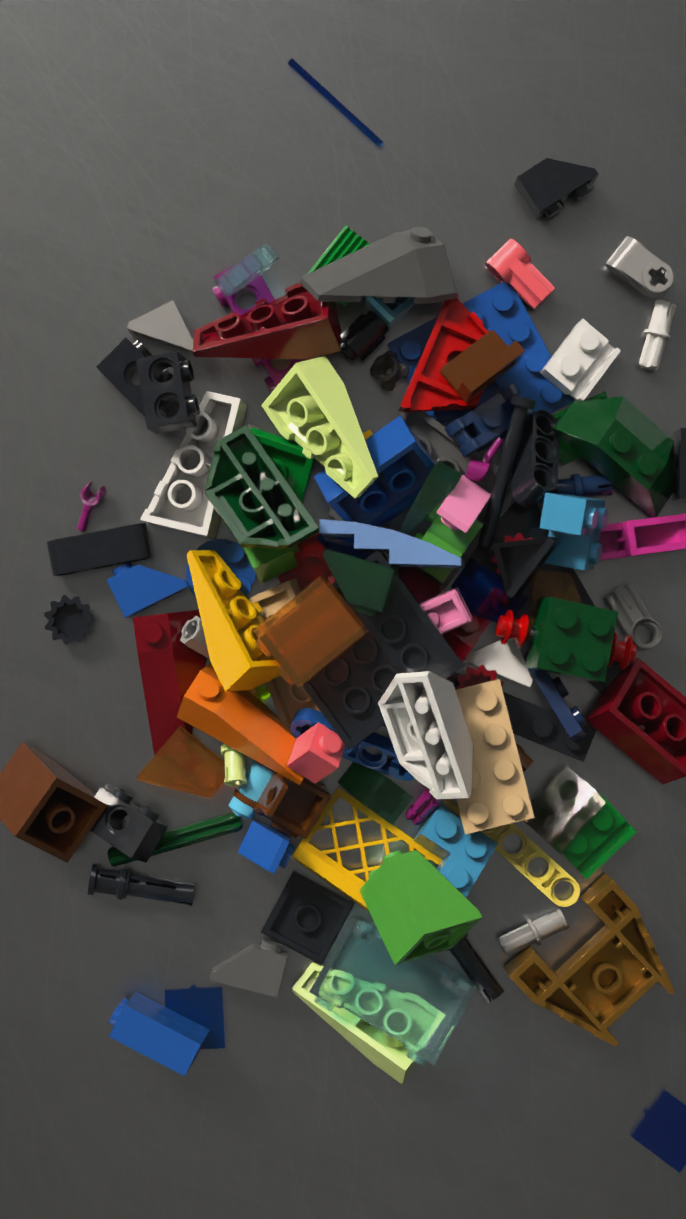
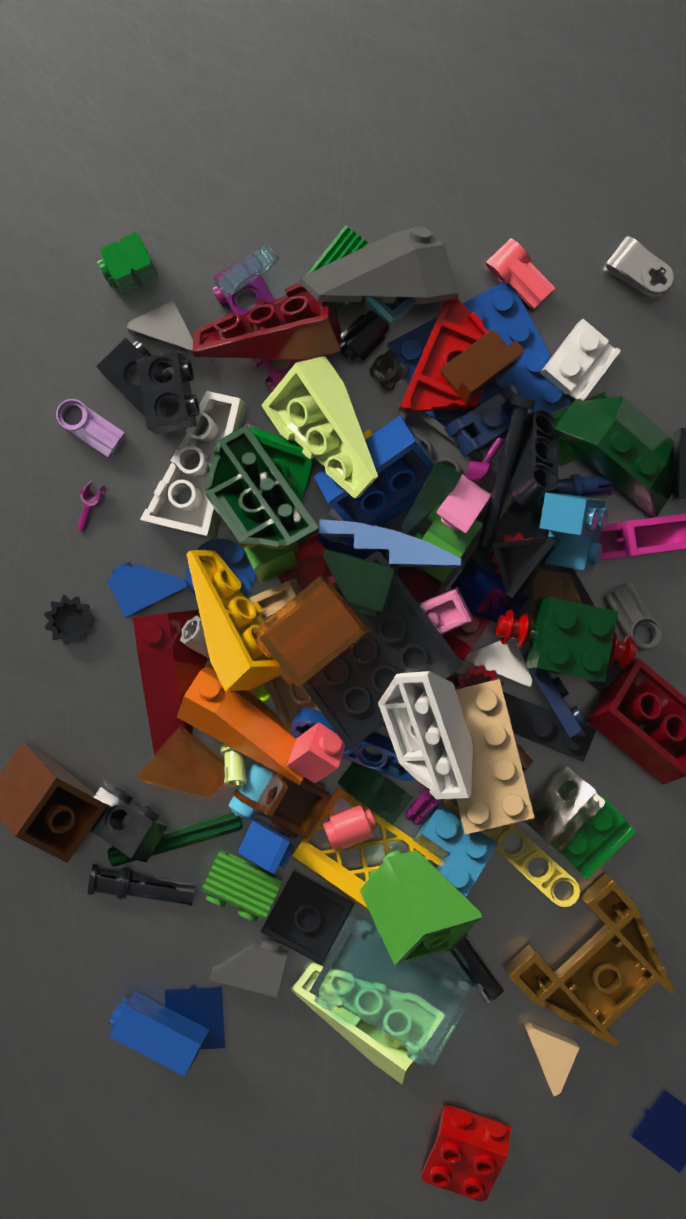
(92, 428): none -> lavender piece
(99, 549): black beam -> none
(126, 263): none -> green brick
(241, 885): none -> bright green brick
(335, 102): clear blue axle -> none
(350, 827): none -> coral brick
(467, 1153): none -> red bracket
(533, 932): light grey axle -> none
(552, 183): black slope -> none
(554, 1054): none -> tan slope
(657, 335): white axle -> none

